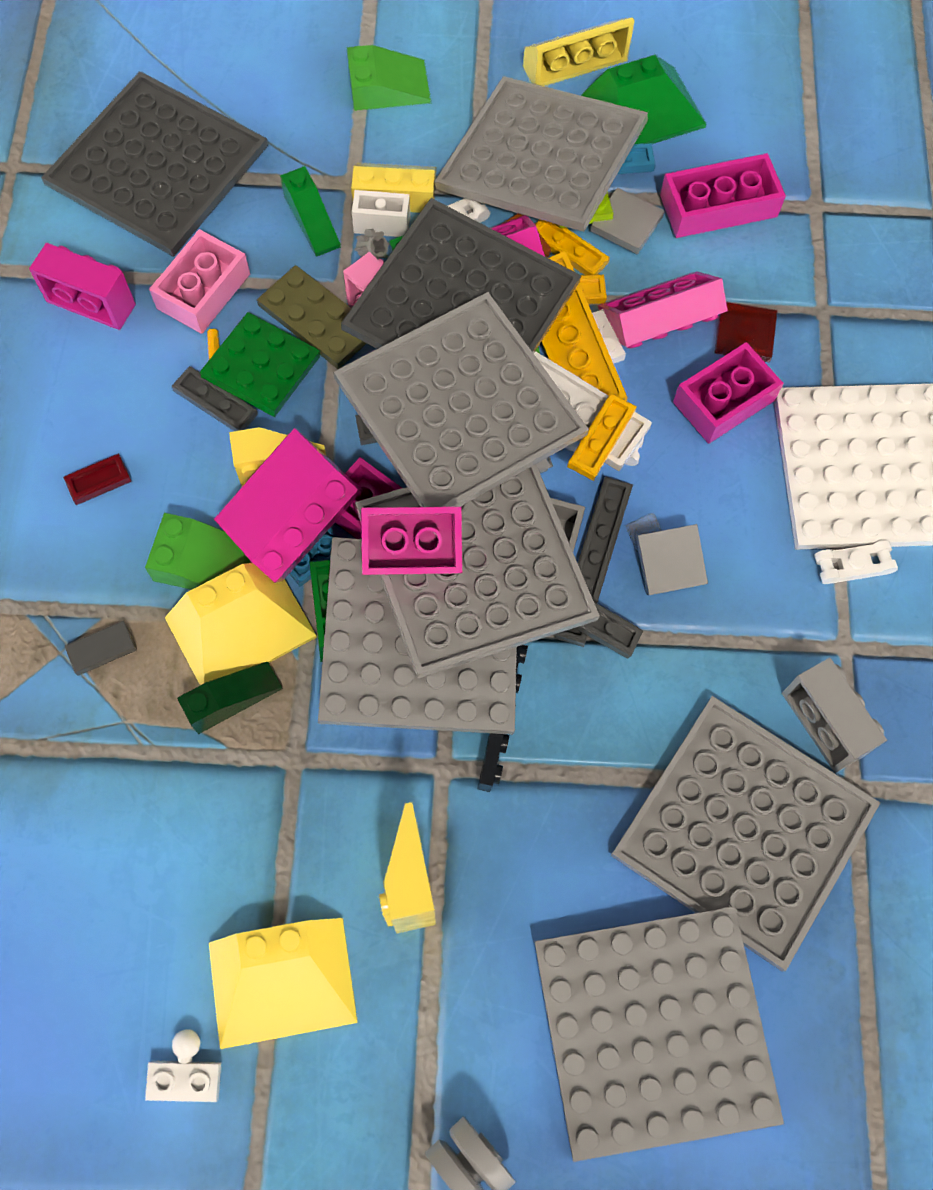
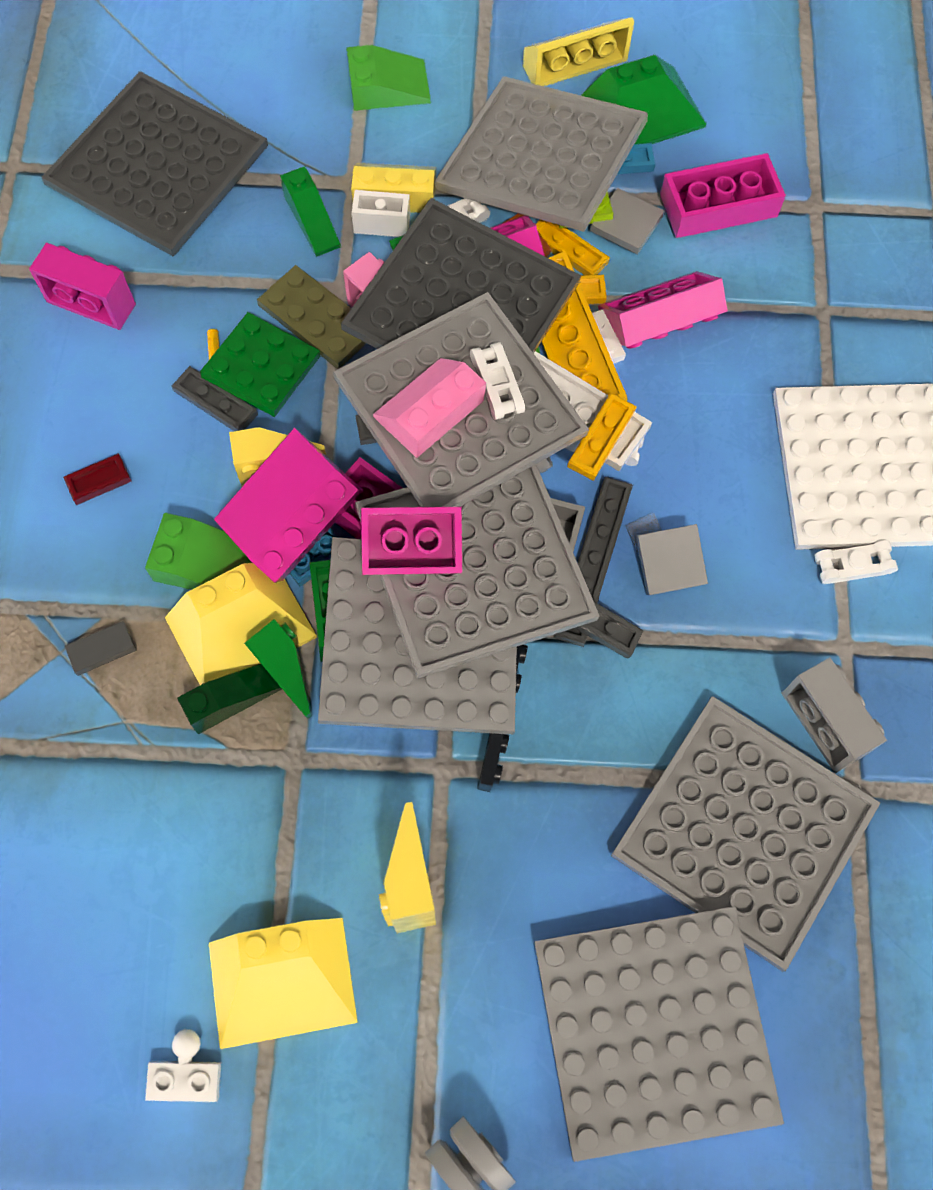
(200, 281): bright pink brick -> none
(280, 658): none -> green slope
(372, 243): light grey gear -> none
(432, 404): none -> bright pink slope
(498, 380): none -> white plate
(727, 392): dark pink brick -> none
(747, 325): clear red tile -> none

